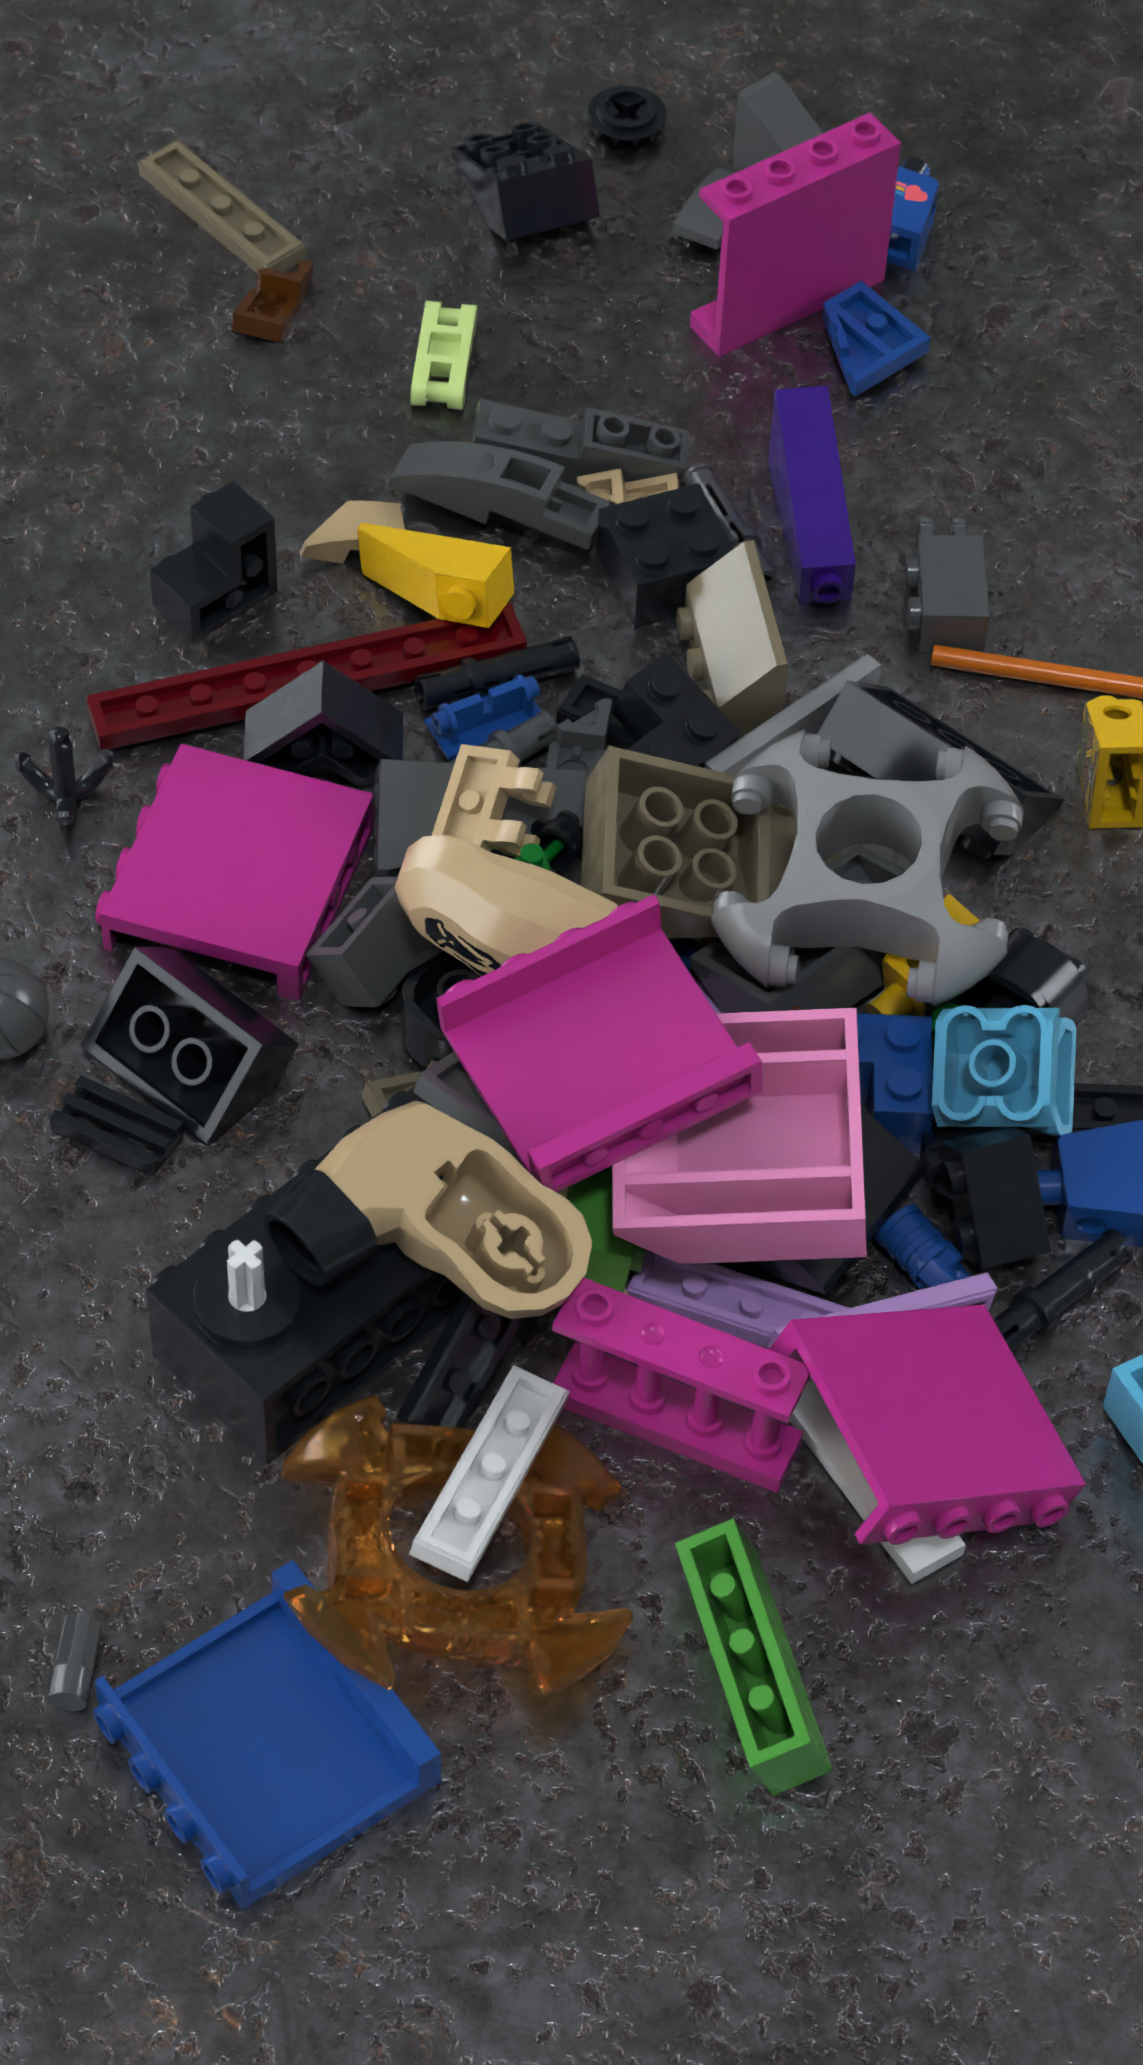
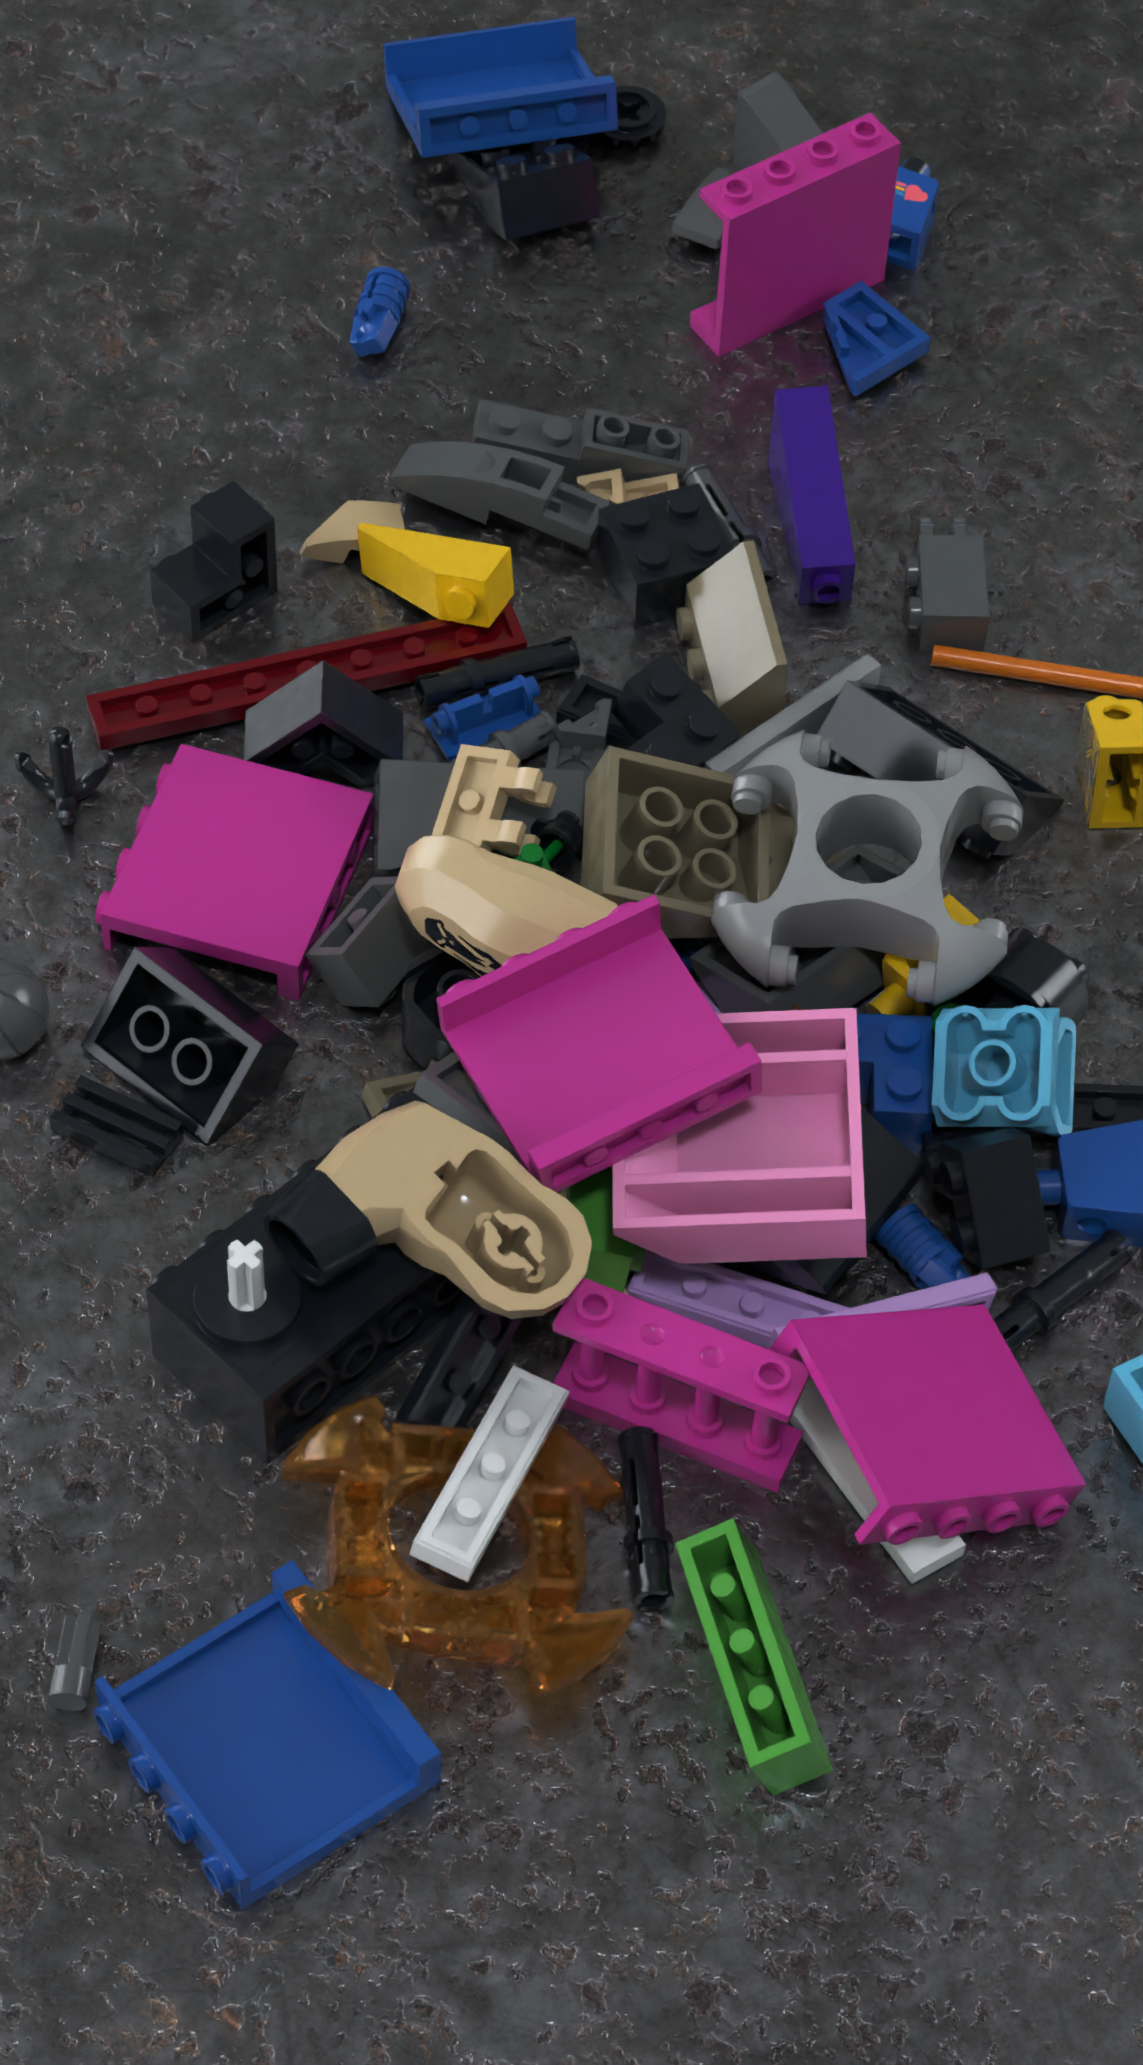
(221, 209): dark tan tile -> none
(274, 303): reddish brown slope -> none
(379, 310): none -> blue hinge
(444, 352): yellowish green plate -> none
(497, 88): none -> blue panel
(647, 1540): none -> black pin

